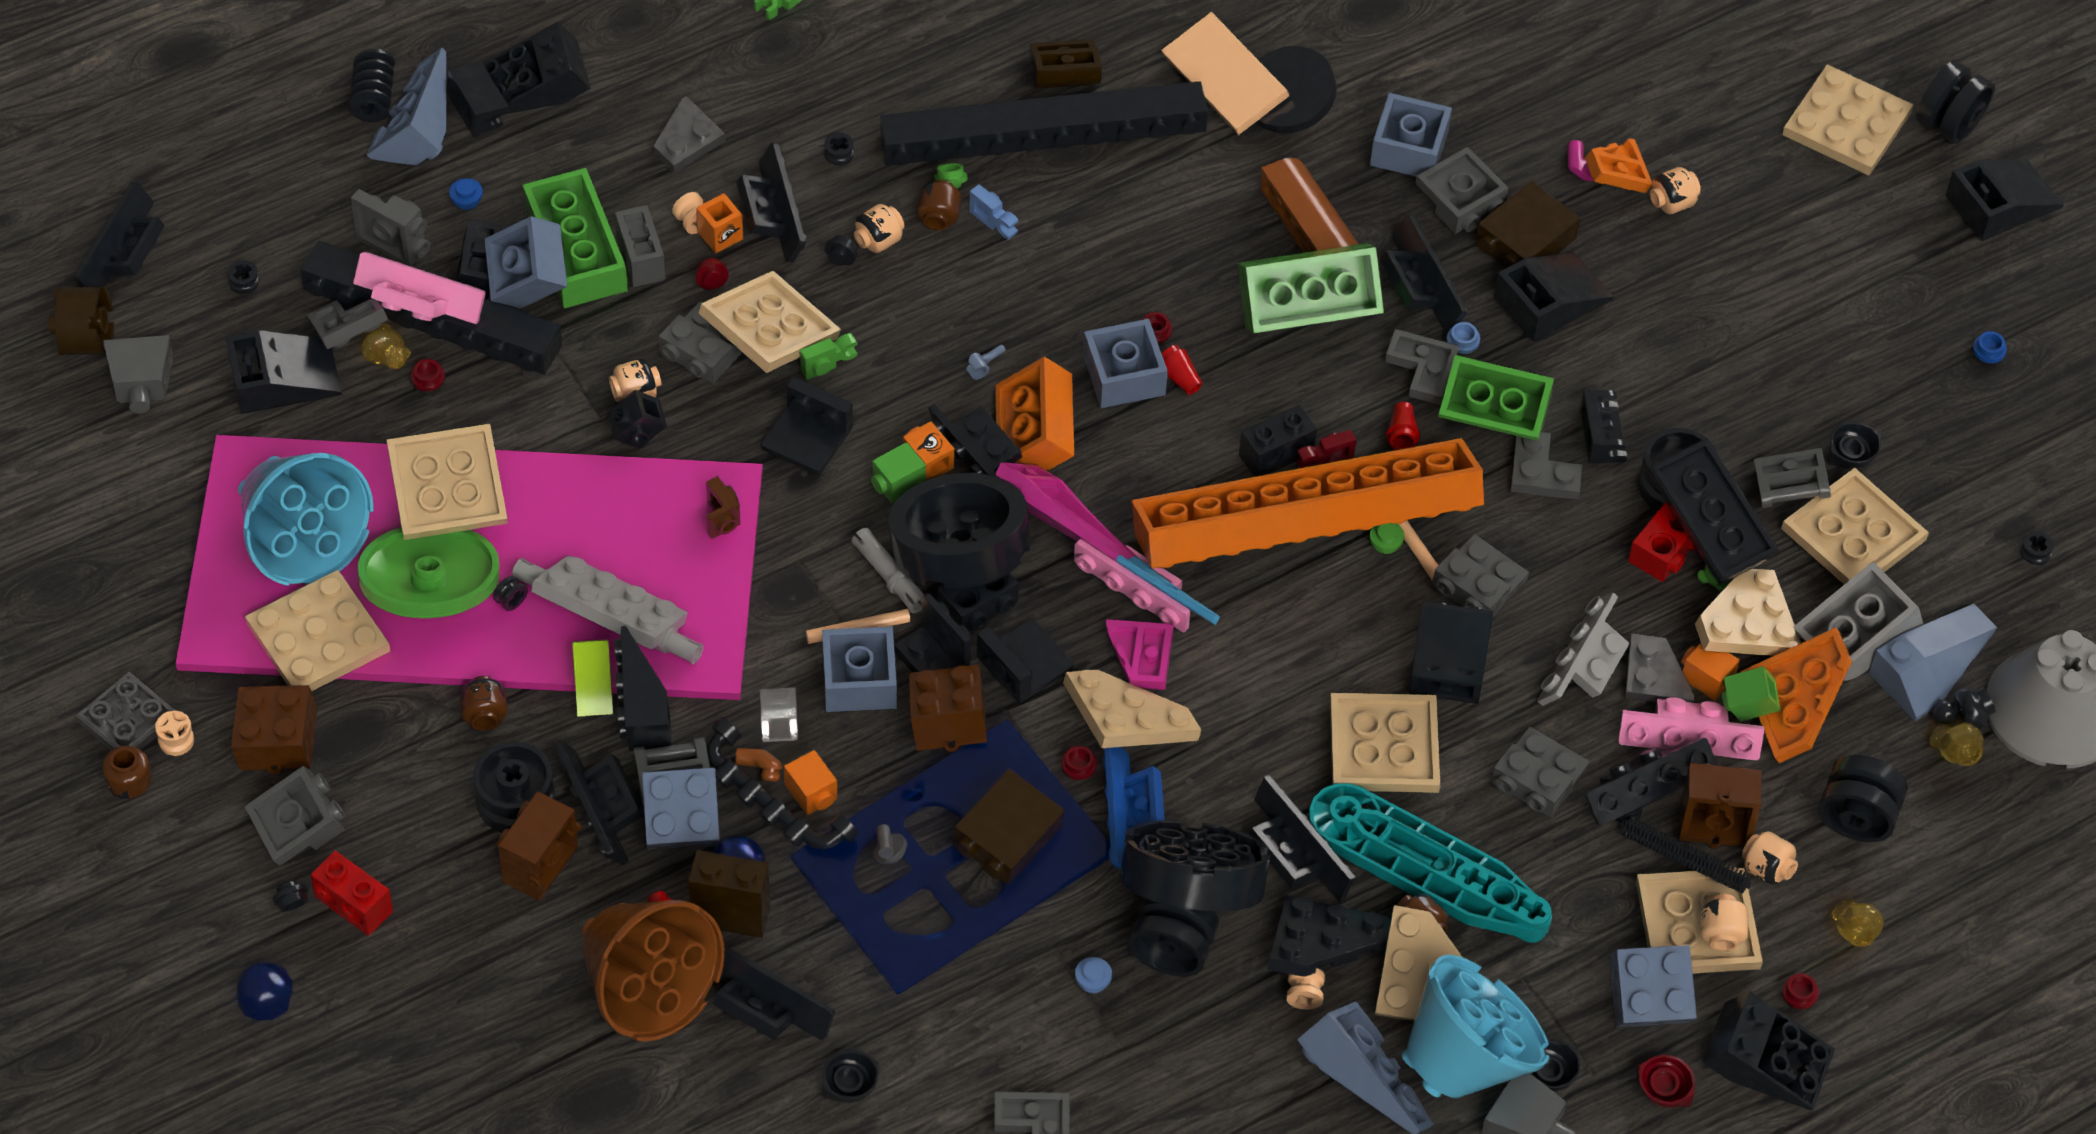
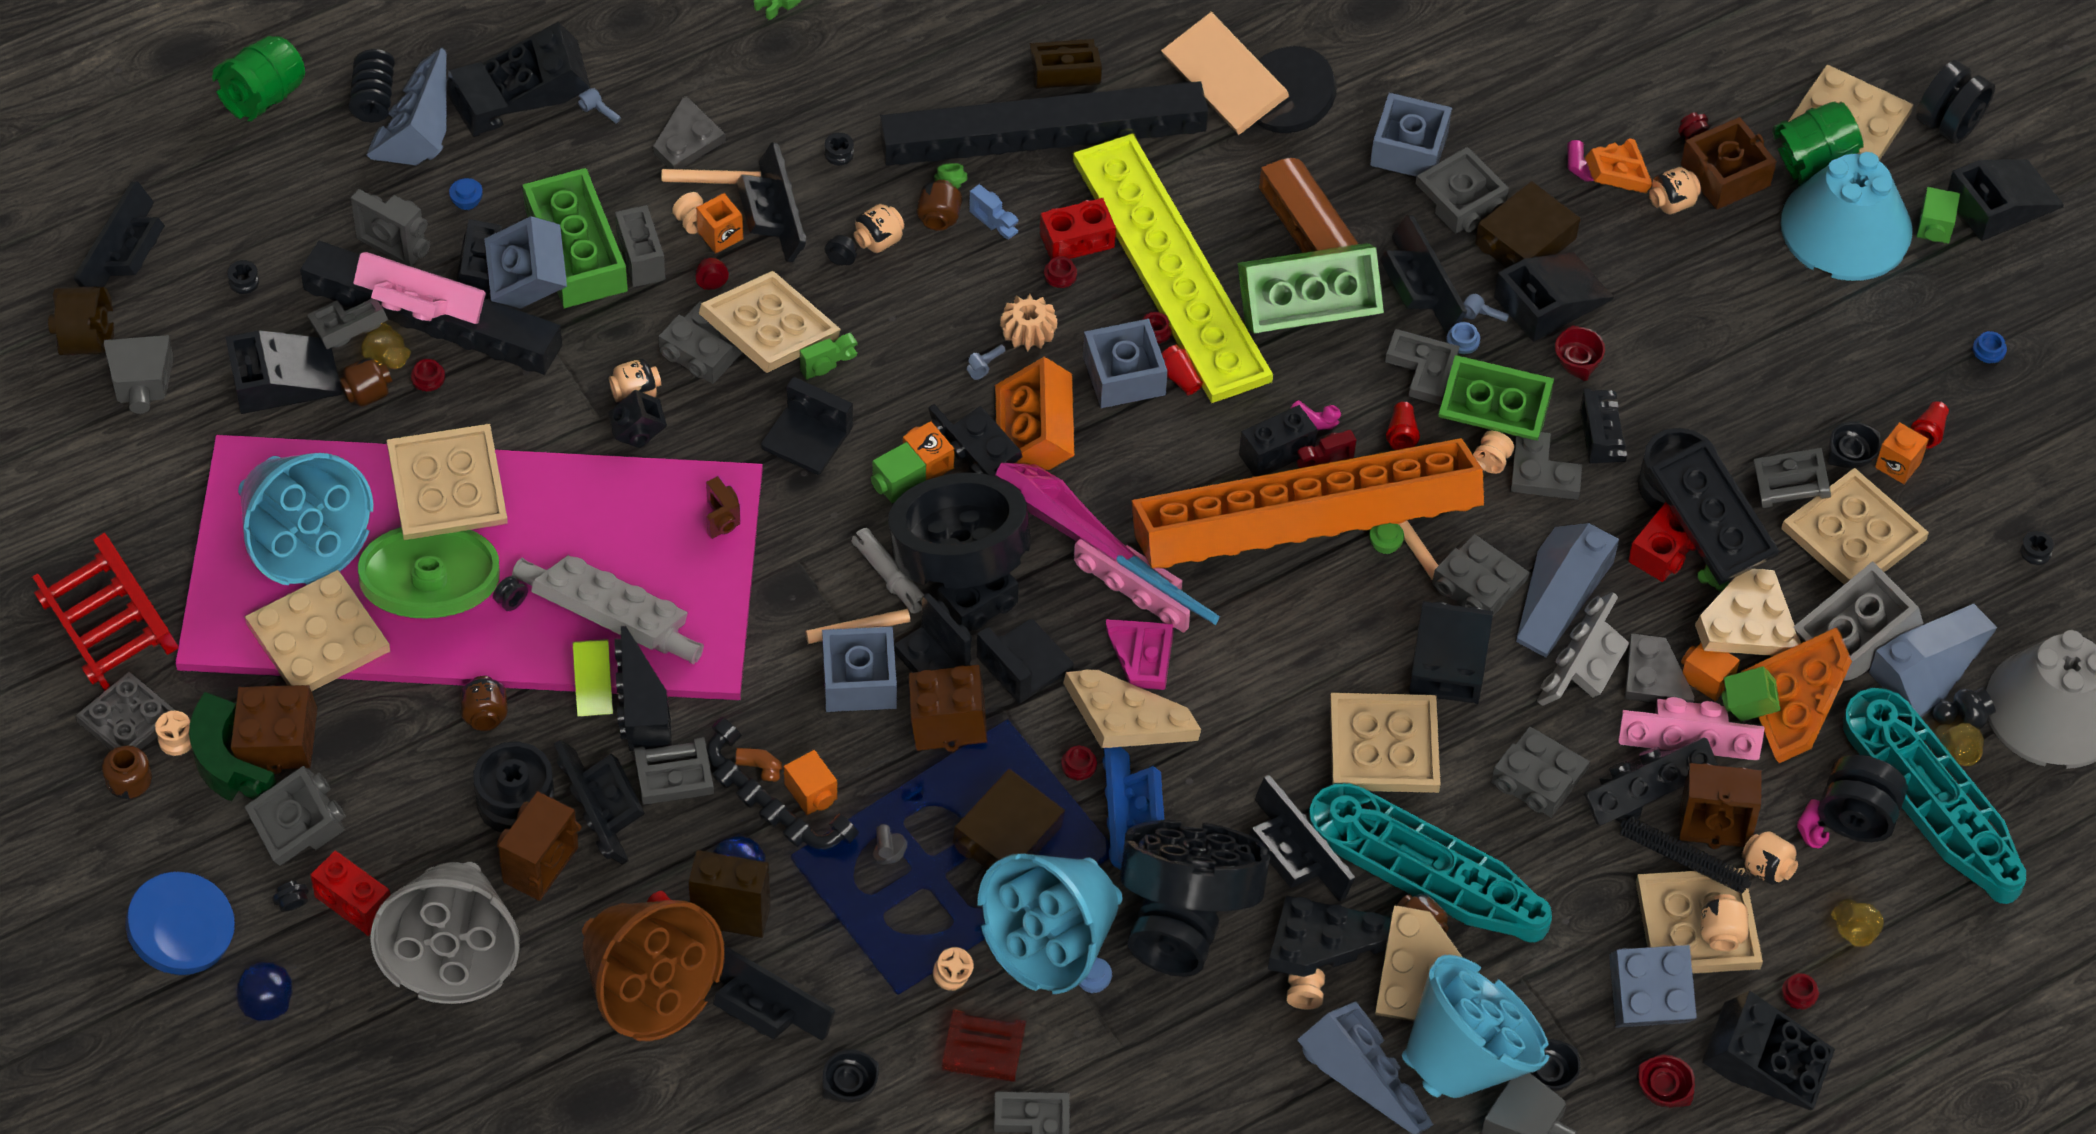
(121, 585): none -> red fence
(180, 923): none -> blue piece
(209, 737): none -> dark green arch
(259, 76): none -> green piece
(365, 381): none -> reddish brown head
(446, 935): none -> light grey cone
(591, 99): none -> sand blue hand
(681, 808): sand blue brick -> none
(704, 176): none -> light nougat bar
(778, 714): clear brick -> none
(956, 961): none -> light nougat wheel
(982, 1054): none -> clear red plate
(1028, 322): none -> light nougat gear
(1047, 917): none -> medium azure cone
(1060, 272): none -> dark red plate
(1078, 229): none -> red brick
(1173, 268): none -> neon yellow plate
(1322, 420): none -> dark pink arm
(1475, 305): none -> sand blue hand
(1494, 451): none -> light nougat wheel
(1562, 581): none -> sand blue wedge
(1579, 351): none -> dark red hat
(1693, 125): none -> dark red plate
(1729, 162): none -> reddish brown brick
(1809, 827): none -> dark pink arm
(1817, 139): none -> green piece
(1848, 219): none -> medium azure cone
(1876, 732): none -> teal beam
(1901, 453): none -> orange brick
(1932, 423): none -> red cone
(1938, 215): none -> bright green brick

